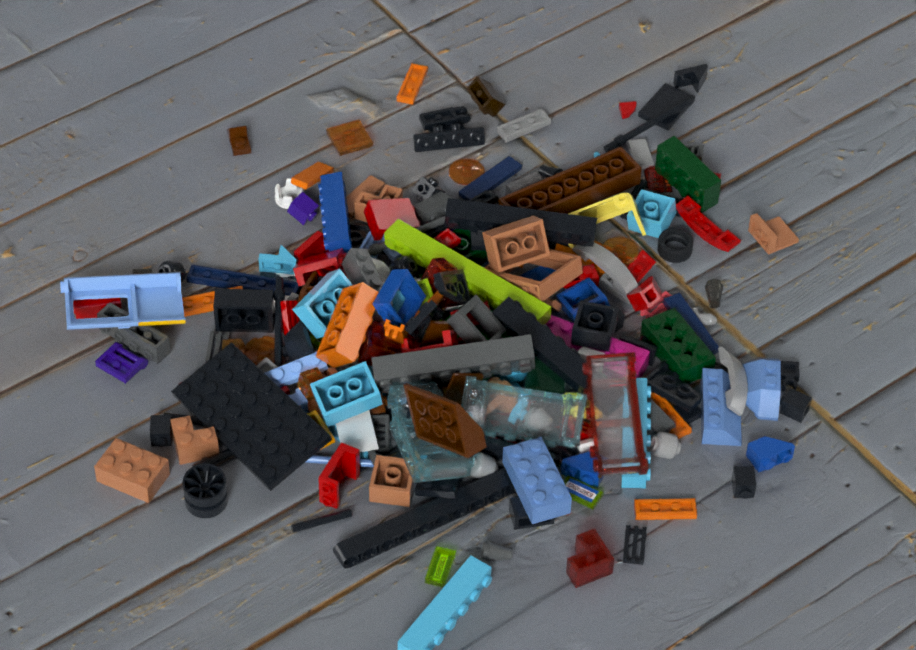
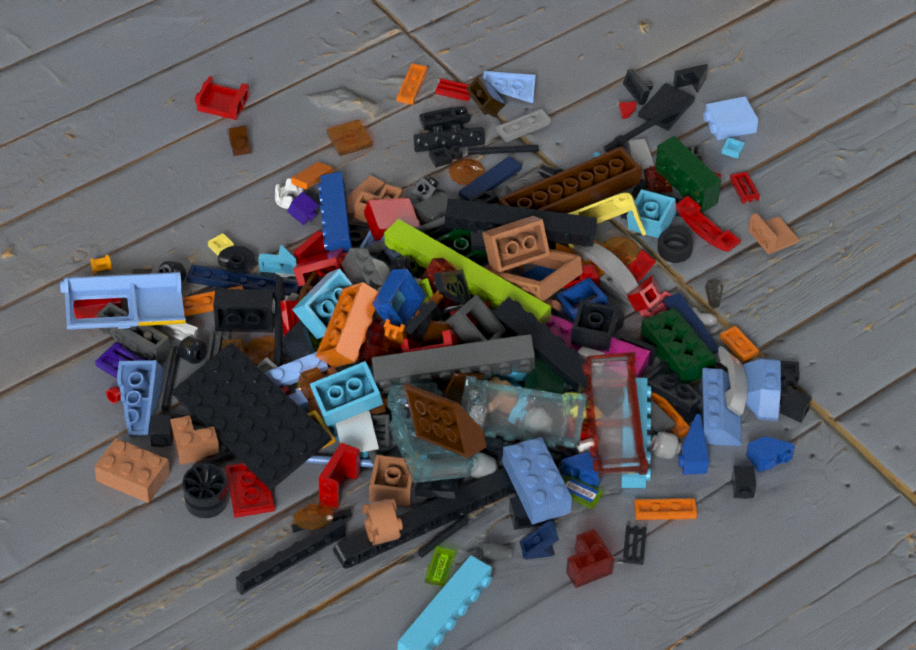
(100, 264): none -> light orange bush
(113, 394): none -> red hinge
(140, 391): none -> medium blue wedge
(170, 379): none -> black bar
(180, 331): none -> white tile
(192, 350): none -> black head
(219, 243): none -> light yellow plate
(221, 99): none -> red panel
(236, 259): none -> black dish
(247, 492): none -> red tile
(289, 557): none -> black plate
(313, 516): none -> clear orange dish
(381, 521): none -> nougat brick
(442, 156): none -> black plate
(442, 537): none -> black bar
(448, 238): red tile -> none
(453, 90): none -> red tile
(503, 149): none -> black bar
(512, 84): none -> light blue wing
(540, 542): none -> dark blue slope
(636, 87): none -> black tile
(694, 452): none -> blue slope
(730, 118): none -> light blue brick
(733, 148): none -> medium azure plate
(739, 344): none -> orange plate
(742, 189): none -> red tile

